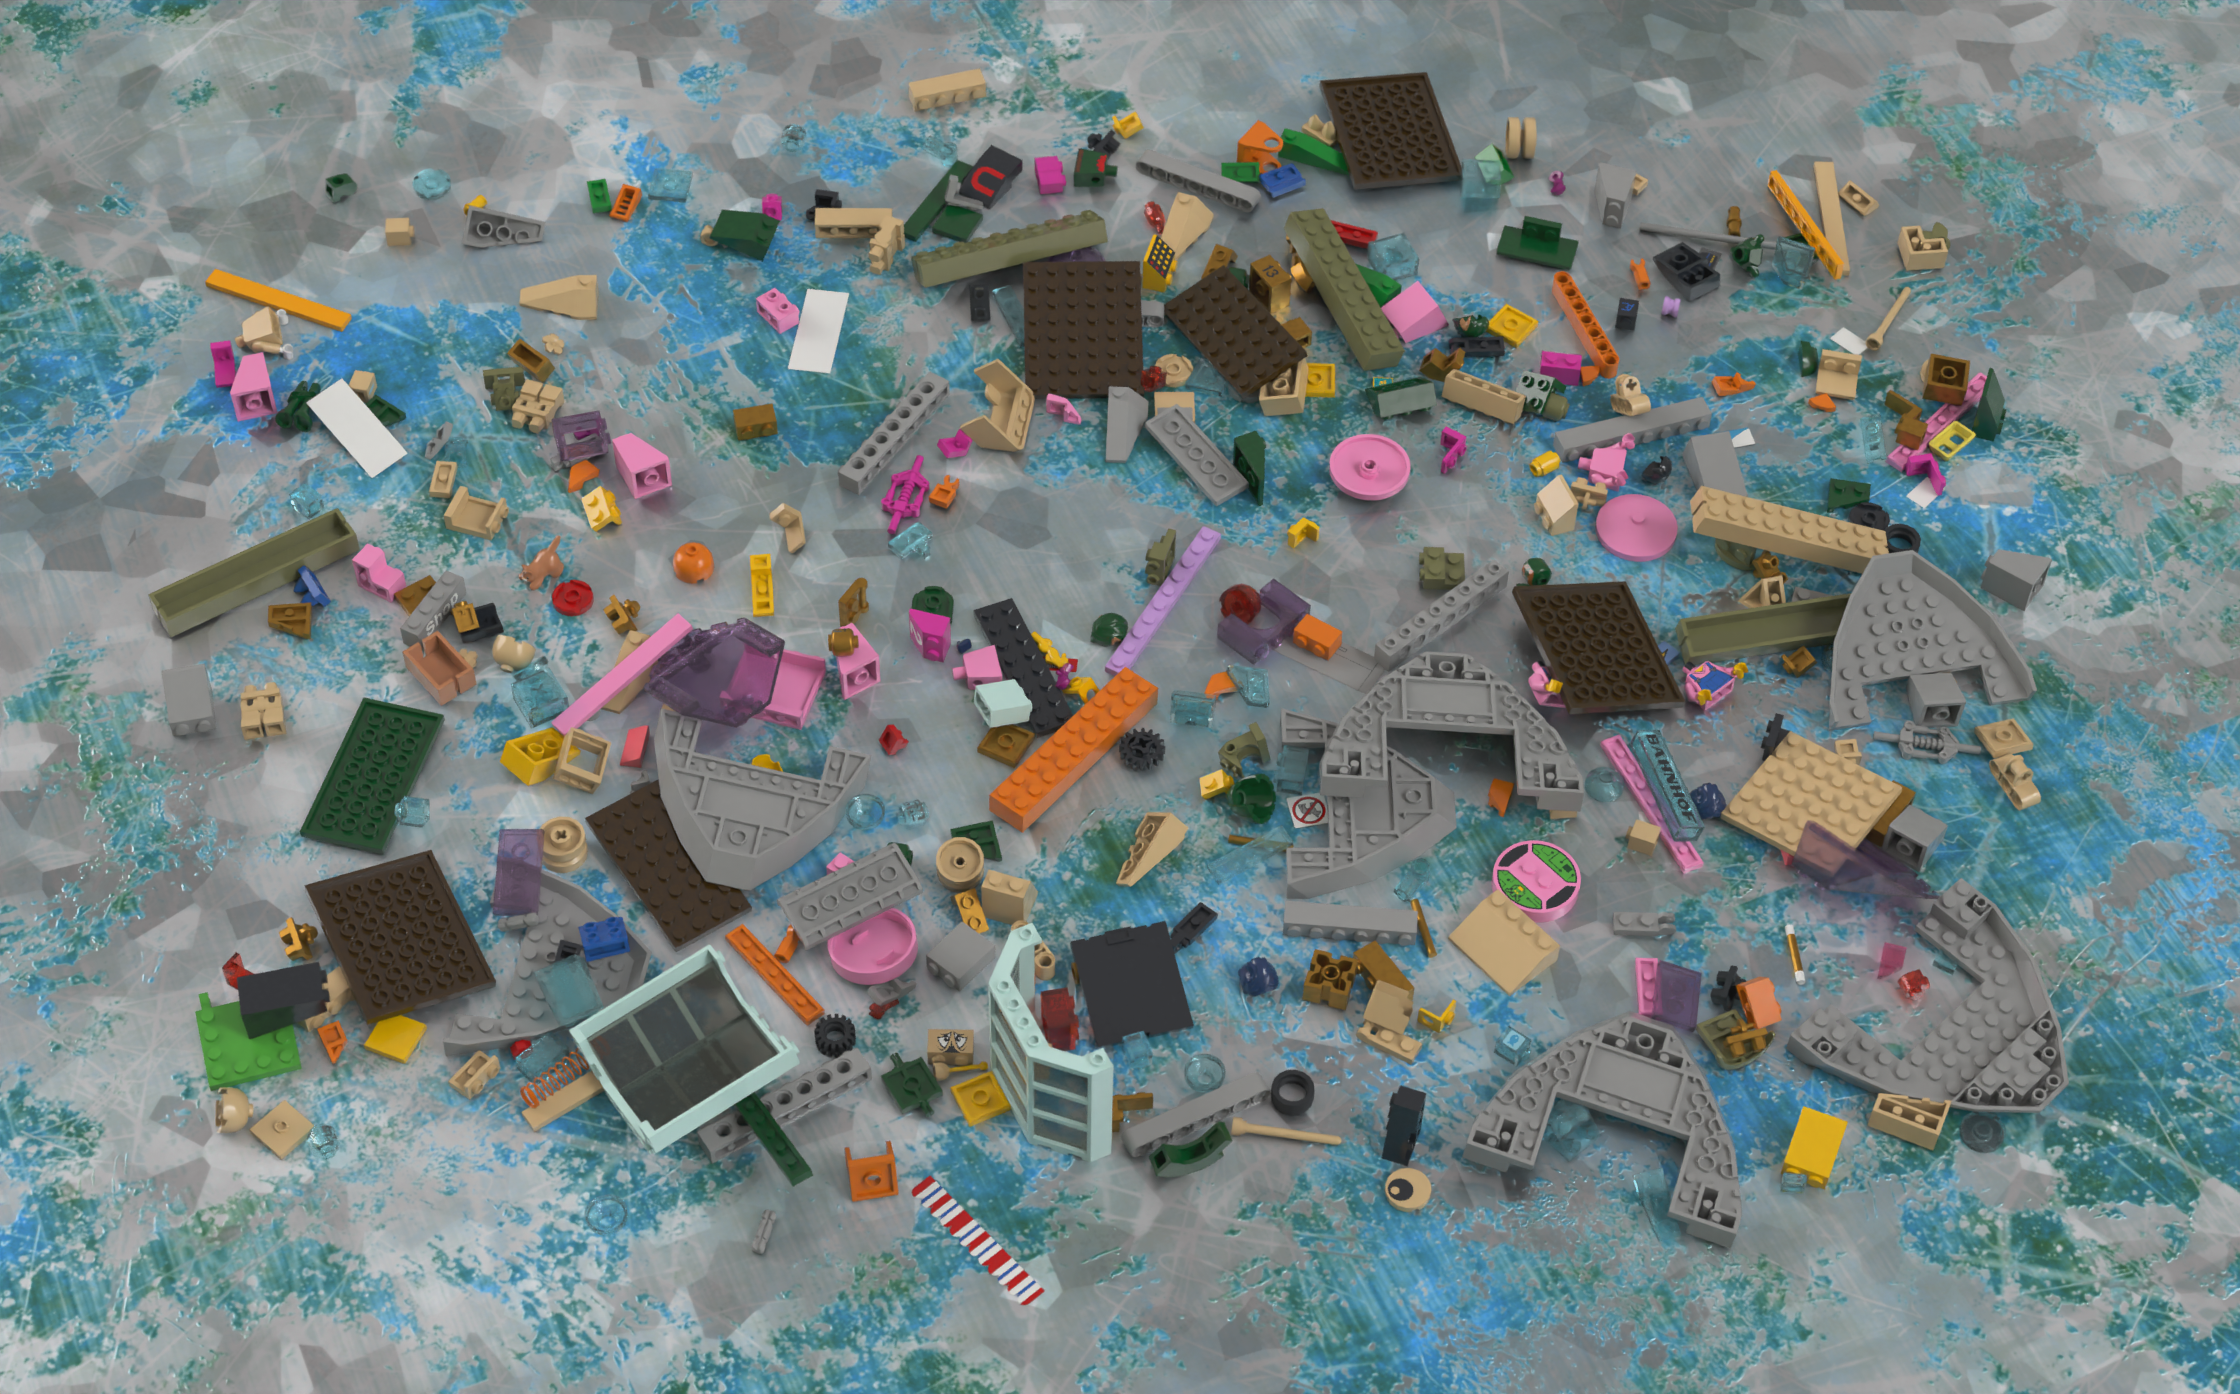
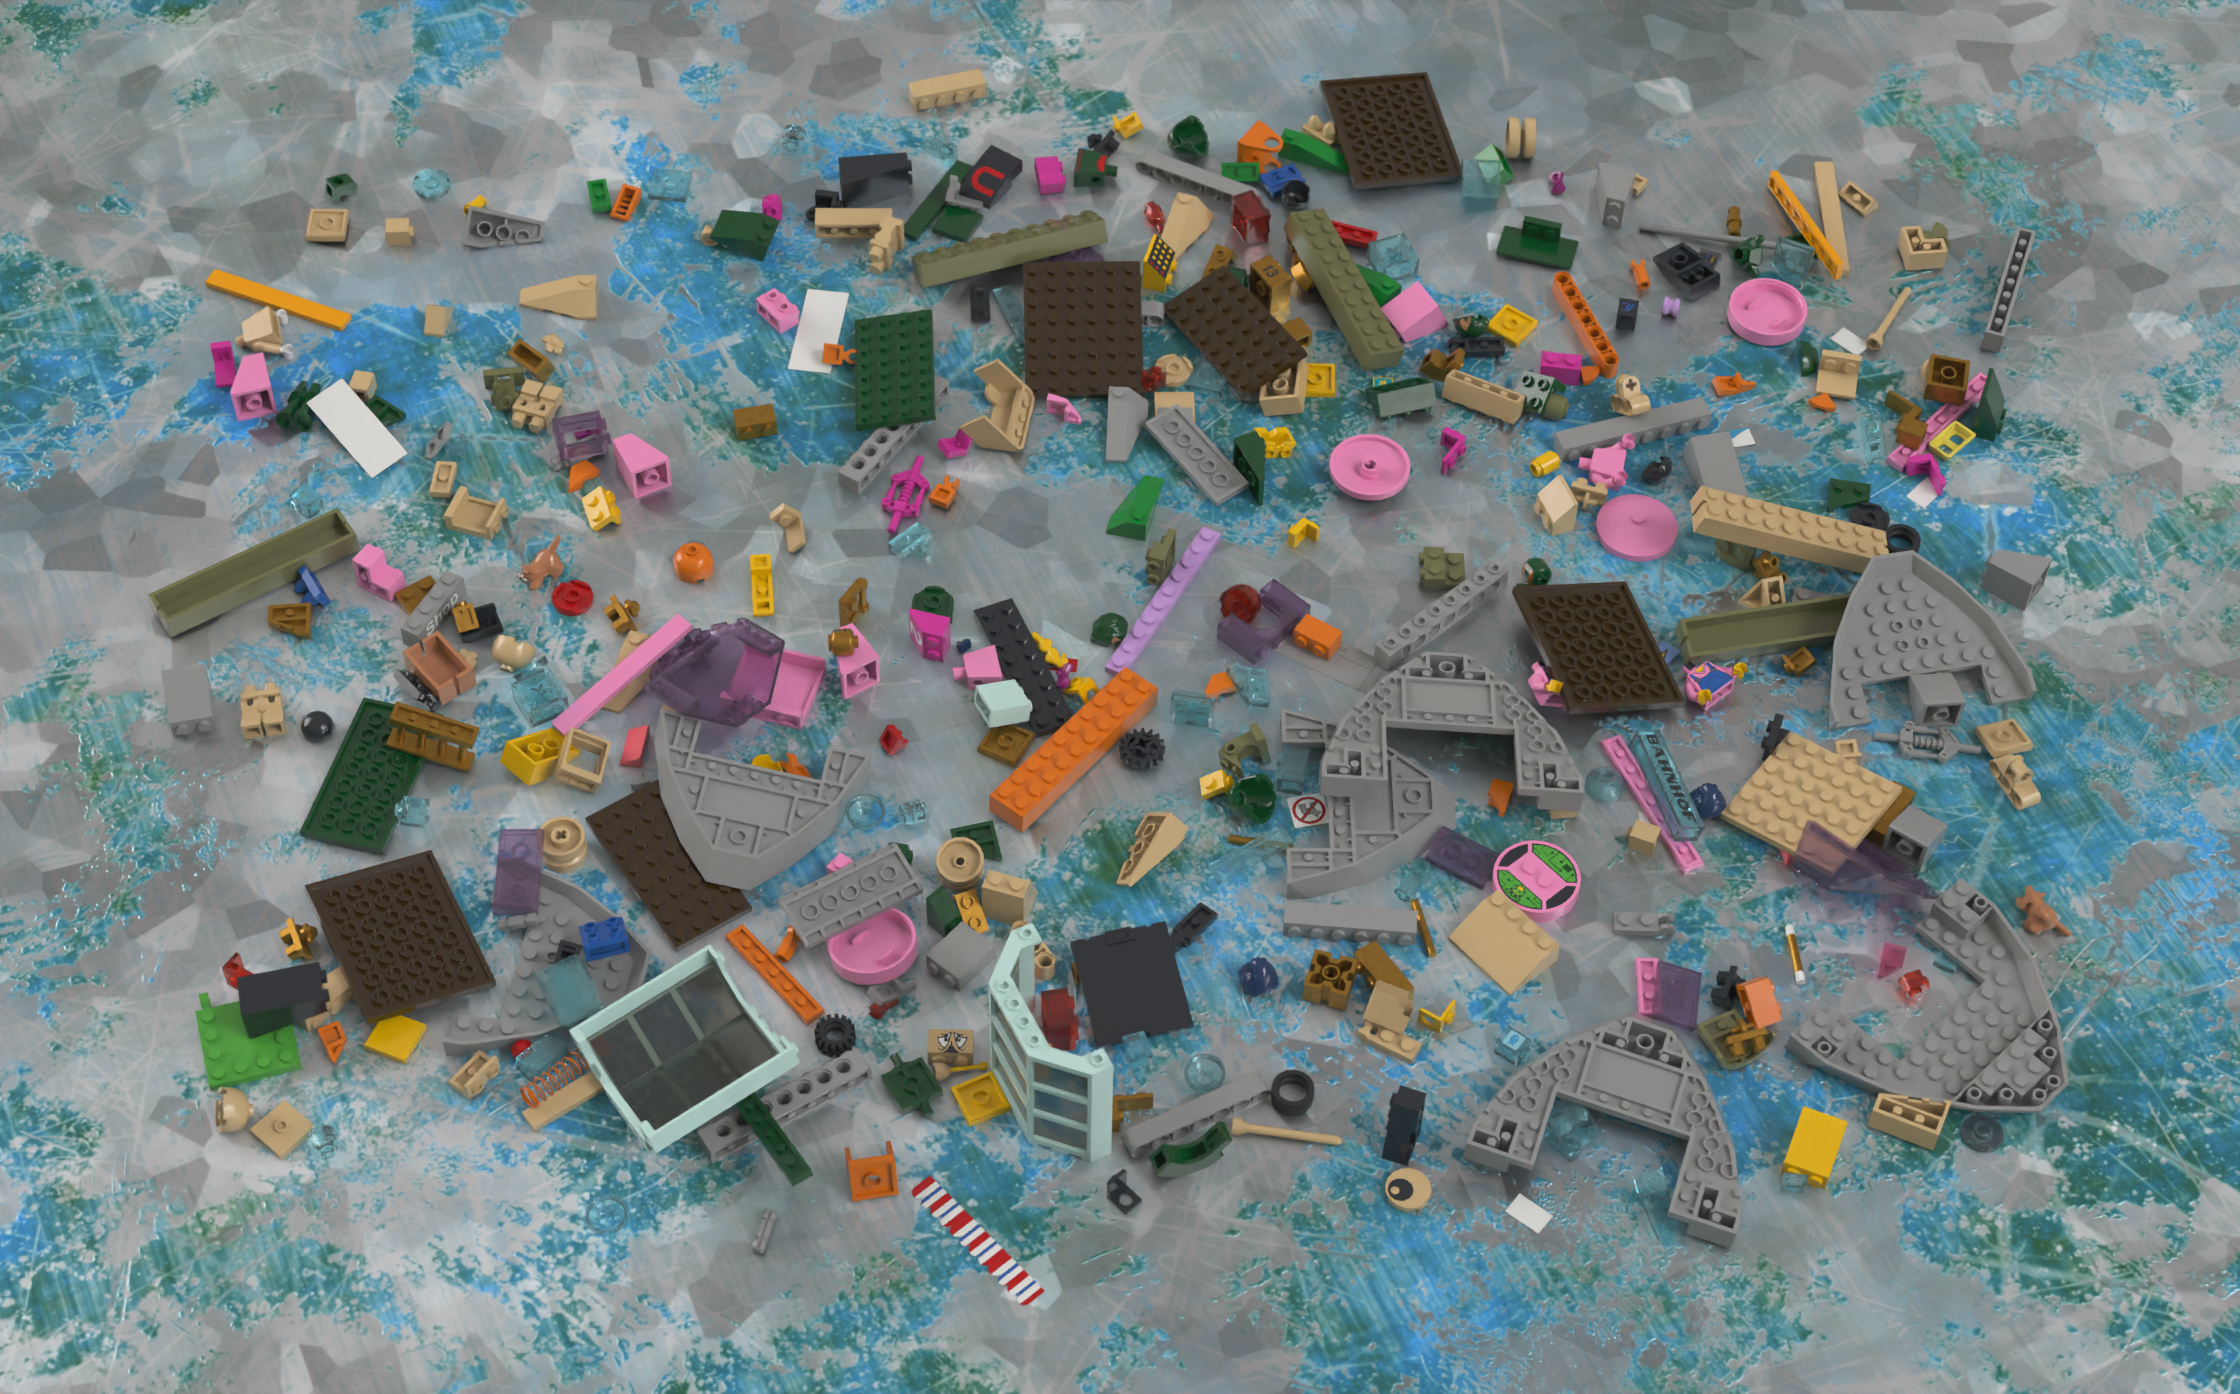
(317, 726): none -> black hair
(327, 225): none -> tan plate
(417, 690): none -> black hinge
(435, 726): none -> pearl gold fence
(437, 319): none -> tan slope
(794, 767): none -> orange plate
(834, 354): none -> orange plate
(873, 178): none -> black slope
(894, 370): none -> dark green plate
(942, 912): none -> dark green slope
(1117, 1188): none -> black bracket
(1137, 510): none -> green wedge
(1188, 138): none -> dark green hair
(1250, 218): none -> clear red brick
(1278, 442): none -> yellow cylinder
(1296, 194): none -> black hair
(1462, 857): none -> clear purple tile
(1528, 1213): none -> white sticker
(1767, 311): none -> bright pink piece
(2008, 289): none -> light grey brick
(2040, 915): none -> nougat animal

